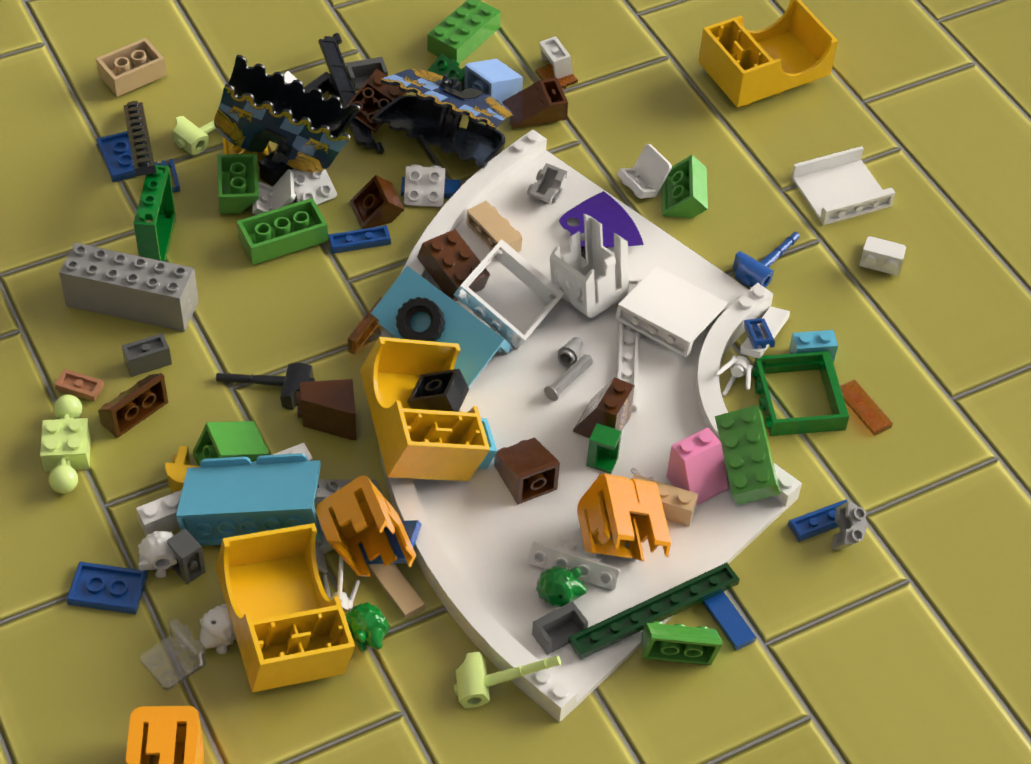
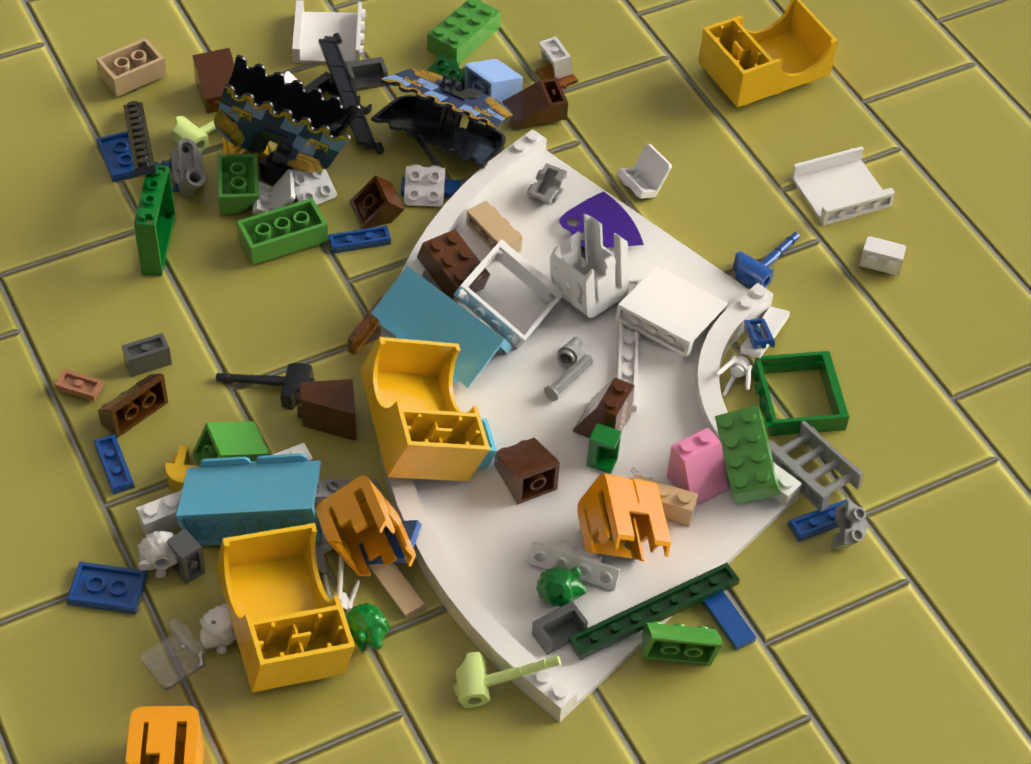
(65, 444): yellowish green brick -> none
(113, 464): none -> blue tile
(129, 286): light grey brick -> none
(187, 167): none -> light grey piece
(211, 74): none -> reddish brown slope
(313, 26): none -> white panel
(373, 98): reddish brown slope -> none
(420, 305): black tyre -> none
(439, 391): black brick -> none
(685, 189): bright green slope -> none
(810, 488): none -> light grey fence
(814, 342): medium azure piece -> none
(865, 408): clear orange tile -> none

